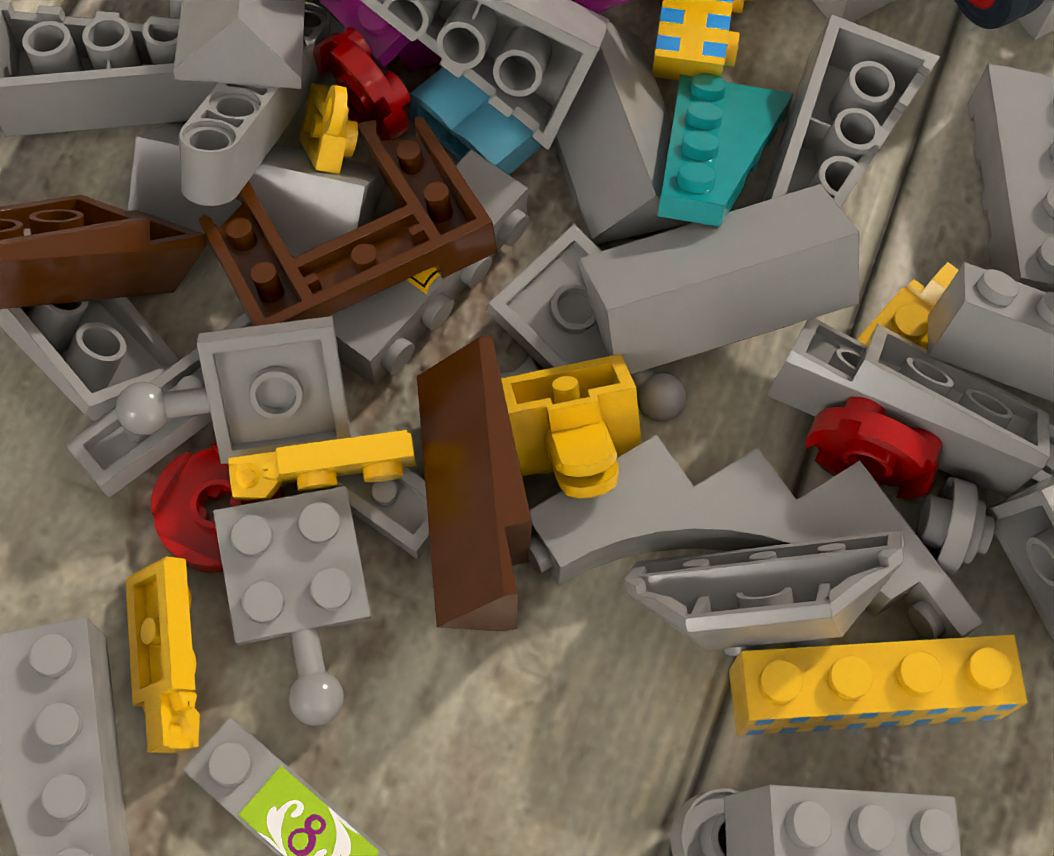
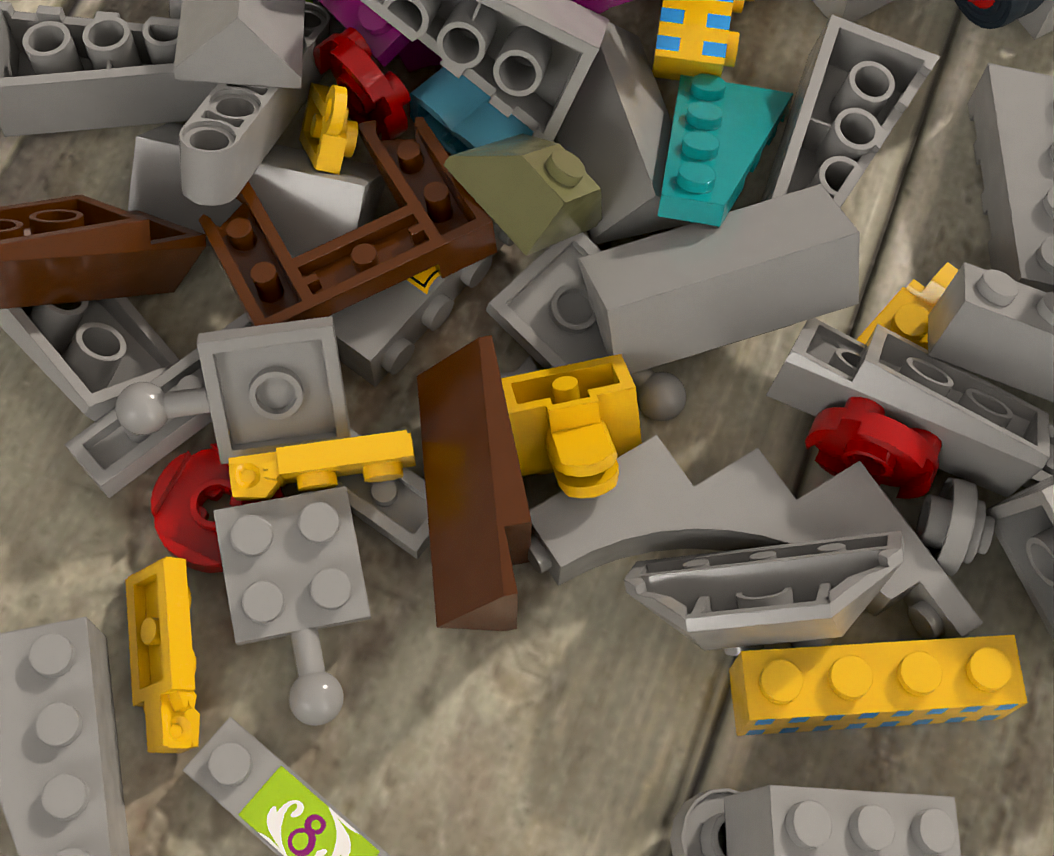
(530, 189): none -> olive slope

